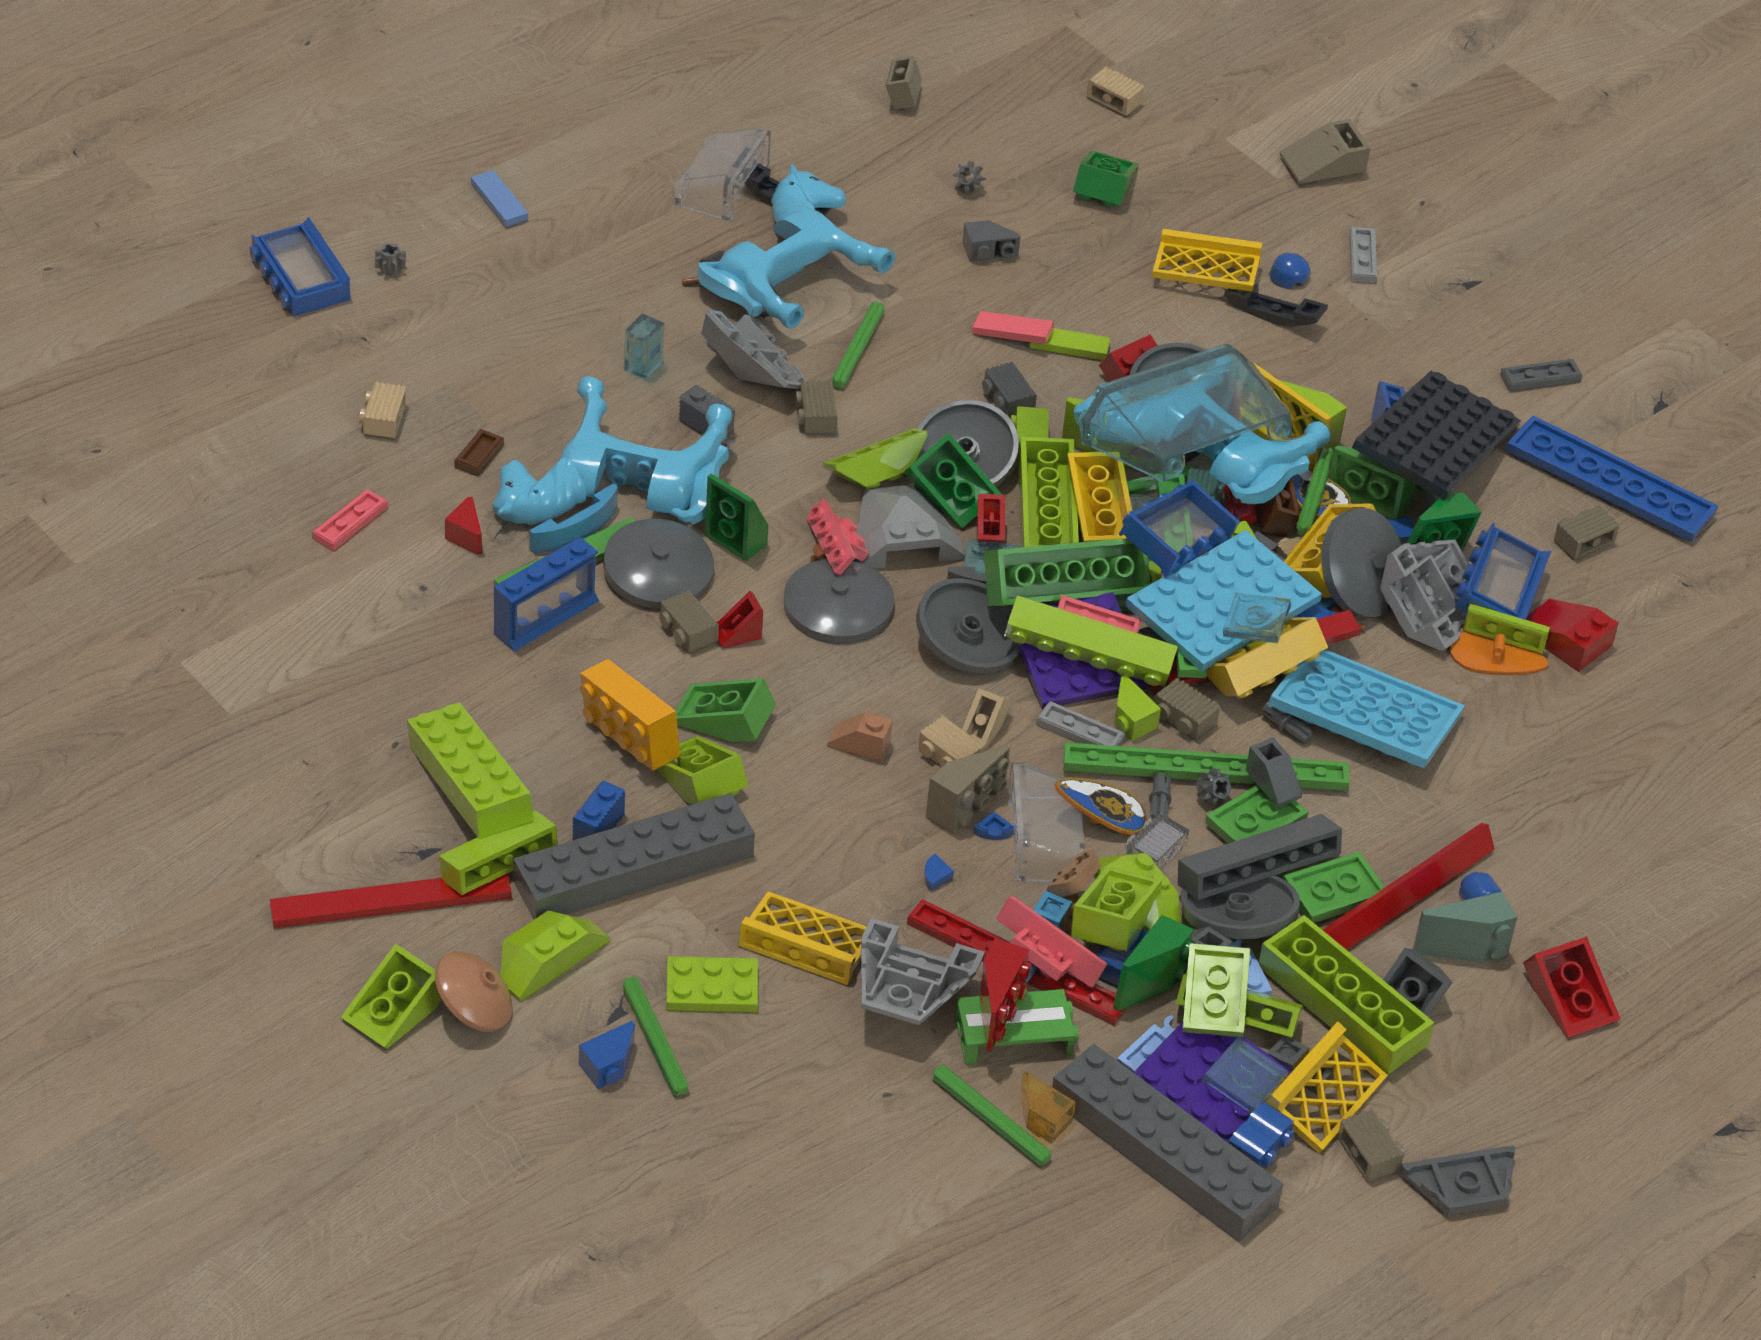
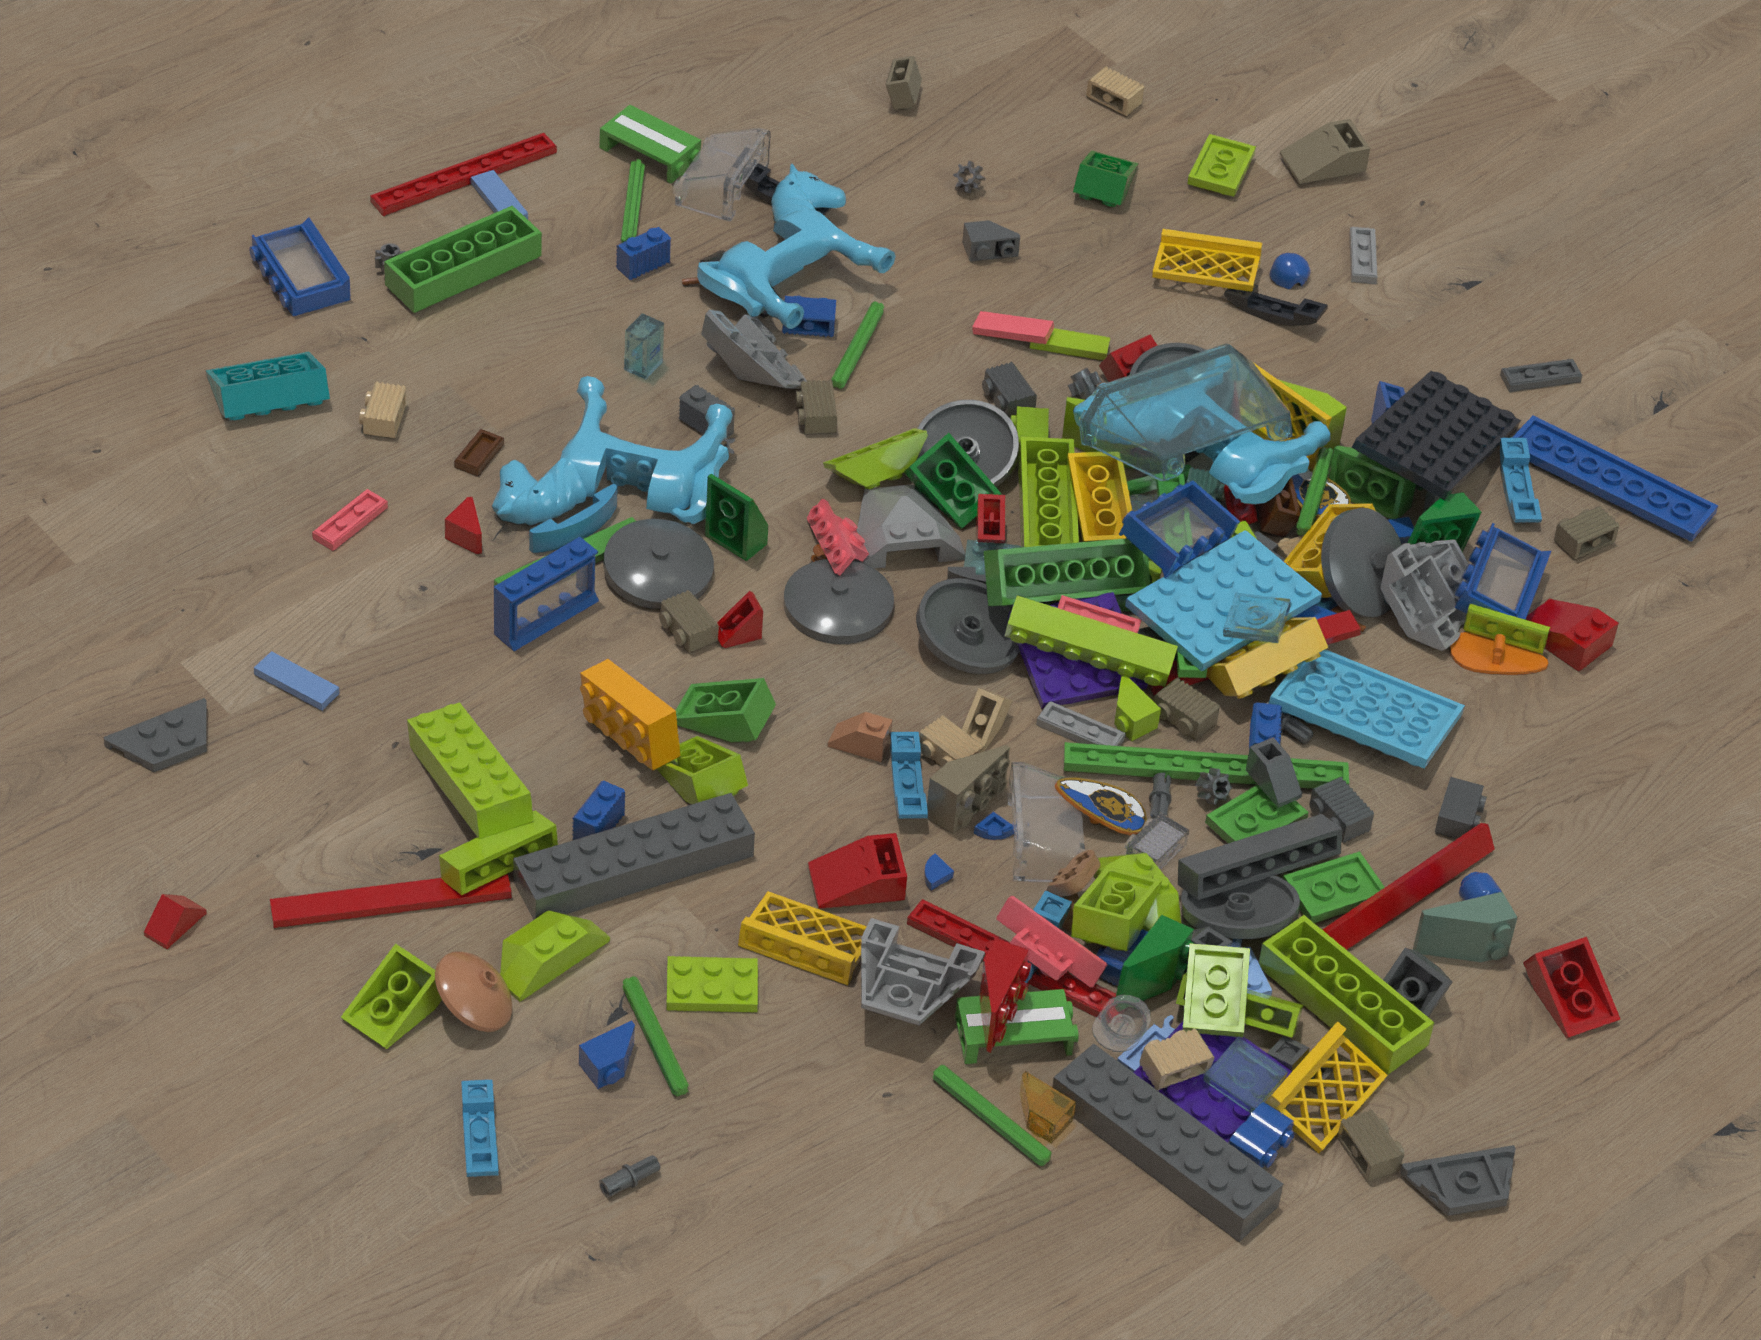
(164, 738): none -> dark grey wing
(172, 919): none -> red slope
(269, 385): none -> teal slope
(296, 680): none -> medium blue tile
(461, 173): none -> red tile
(463, 258): none -> bright green brick
(479, 1128): none -> dark azure slope
(628, 1176): none -> dark grey axle
(633, 200): none -> bright green axle
(643, 253): none -> blue brick
(652, 138): none -> bright green panel
(817, 317): none -> blue brick
(860, 873): none -> red slope
(907, 775): none -> dark azure slope
(1084, 383): none -> flat silver gear
(1121, 1023): none -> clear piece
(1176, 1058): none -> tan brick
(1221, 165): none -> lime plate
(1265, 723): none -> blue brick
(1342, 807): none -> dark grey brick
(1460, 808): none -> dark grey brick
(1517, 481): none -> dark azure slope

